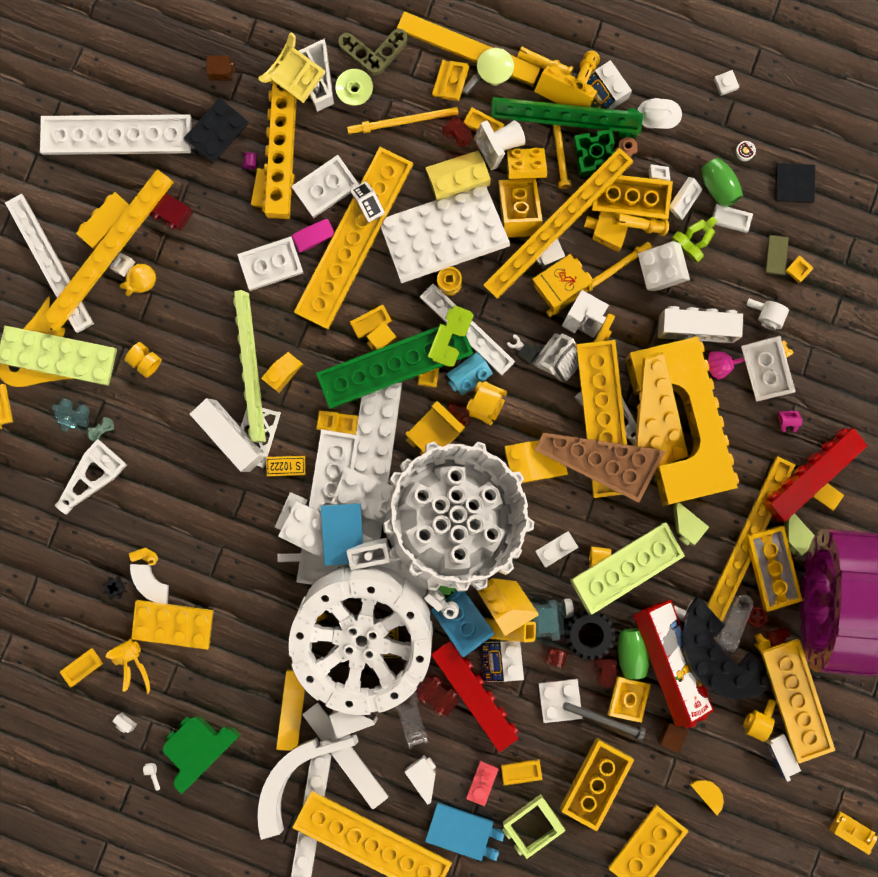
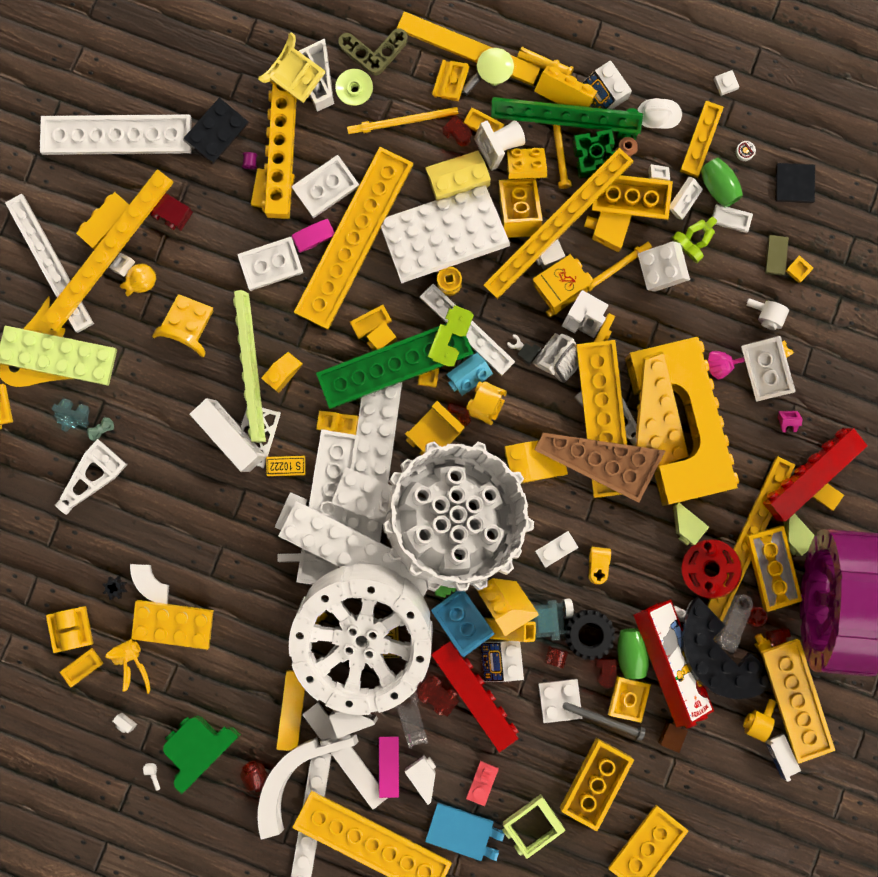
(69, 629): none -> yellow plate
(144, 361): yellow wheel -> none
(145, 554): yellow arm -> none
(185, 323): none -> yellow piece
(220, 68): reddish brown brick -> none
(253, 776): none -> clear red head
(340, 531): dark azure tile -> none
(367, 201): slope -> none
(369, 554): white slope -> none
(388, 767): none -> dark pink tile
(437, 600): white plate -> none
(521, 772): yellow tile -> none
(587, 67): yellow pin -> none
(627, 568): yellowish green plate -> none
(647, 224): yellow pin -> none
(701, 139): none -> yellow plate
(706, 325): white brick -> none
(710, 552): none -> red piece
(710, 794): yellow tile -> none
(853, 832): yellow hinge -> none

